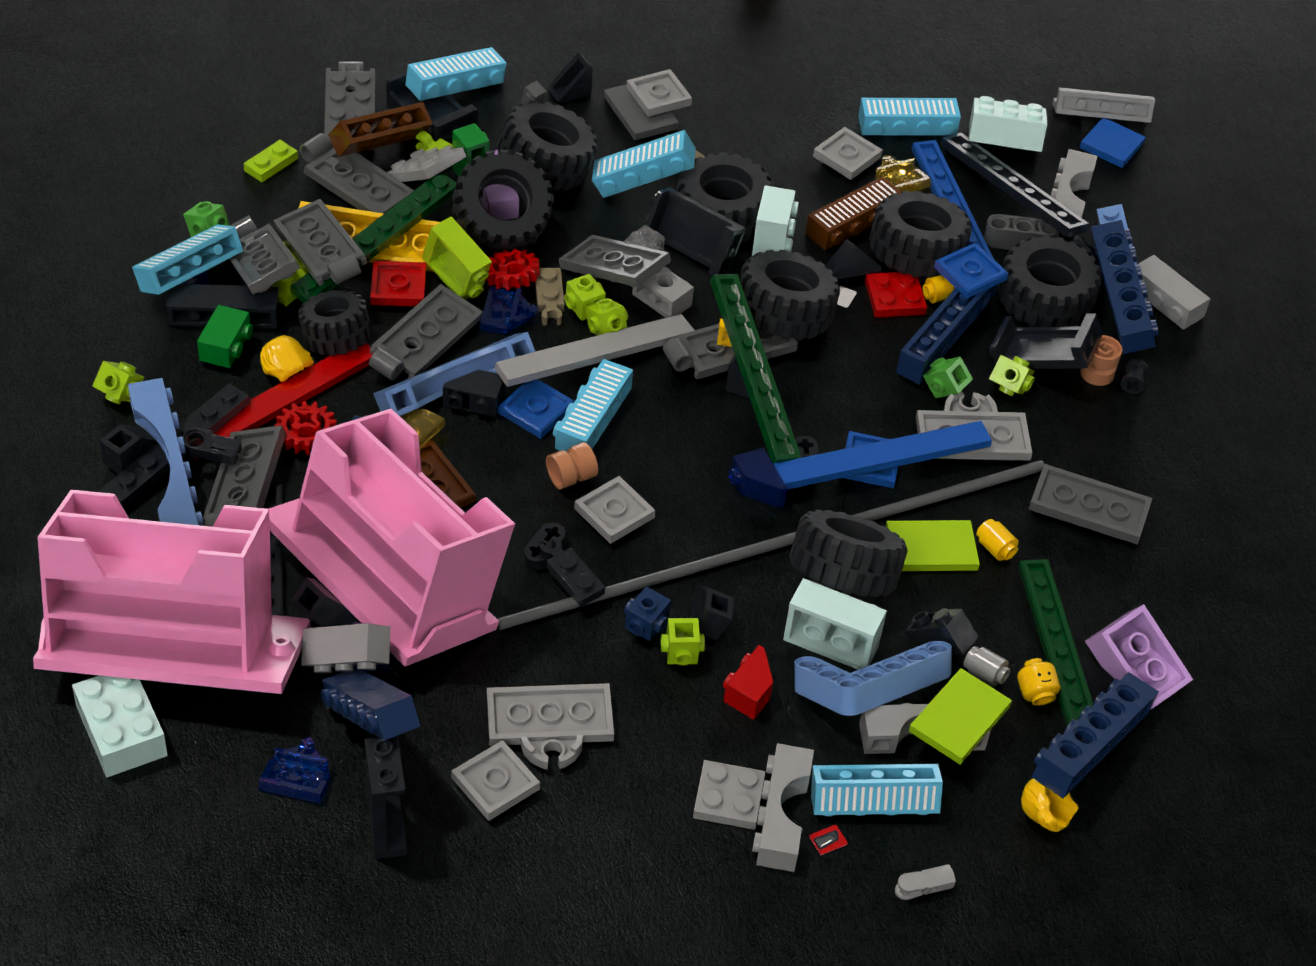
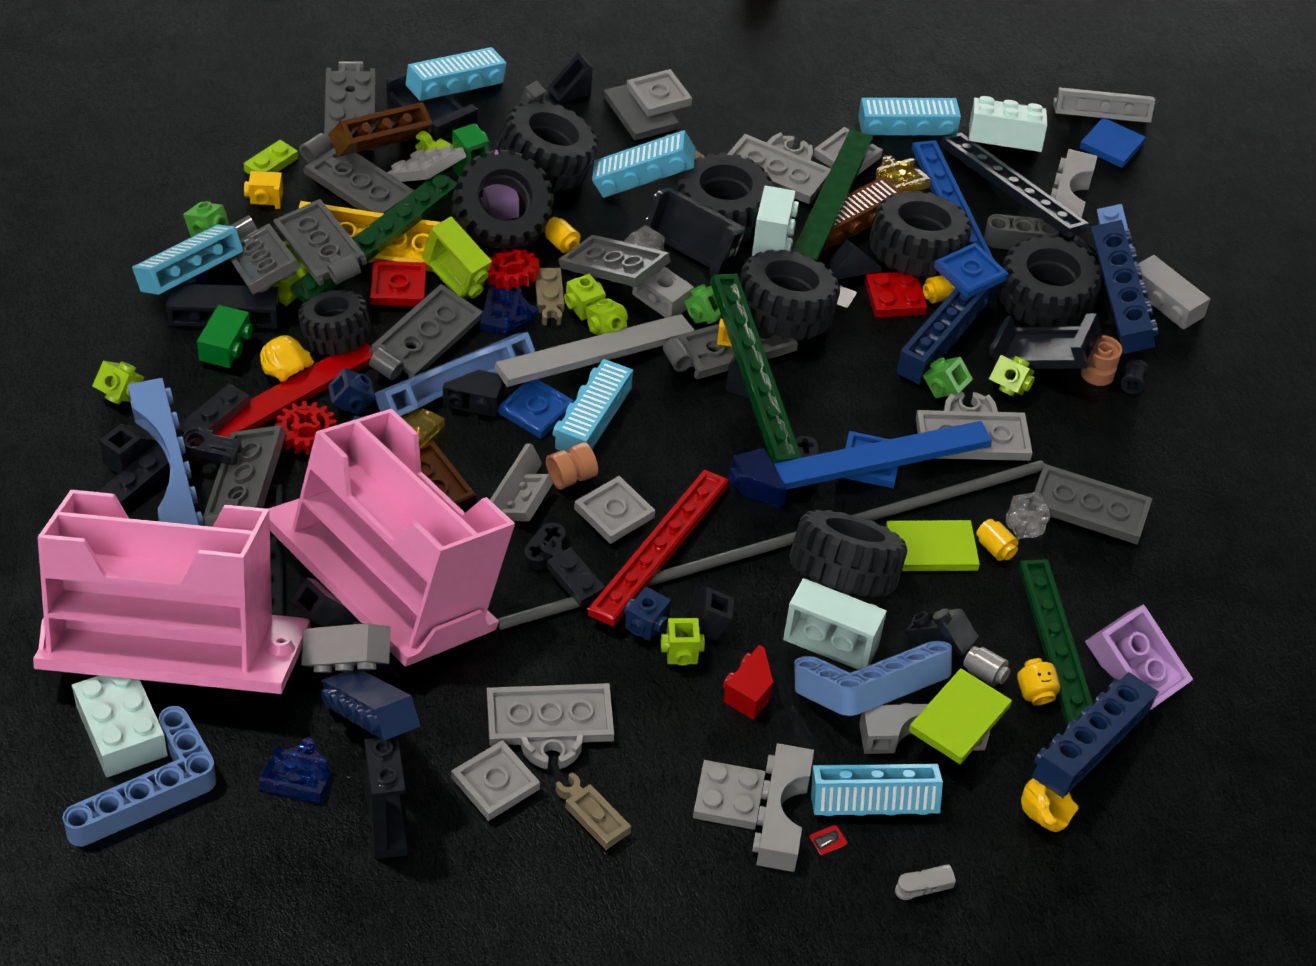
(152, 786): none -> medium blue beam
(264, 188): none -> yellow brick
(351, 391): none -> dark blue brick
(522, 488): none -> light grey bracket
(562, 234): none -> yellow brick
(593, 812): none -> dark tan plate
(658, 547): none -> red tile
(703, 305): none -> bright green brick
(785, 166): none -> light grey plate
(833, 194): none -> dark green tile
(1028, 515): none -> clear brick

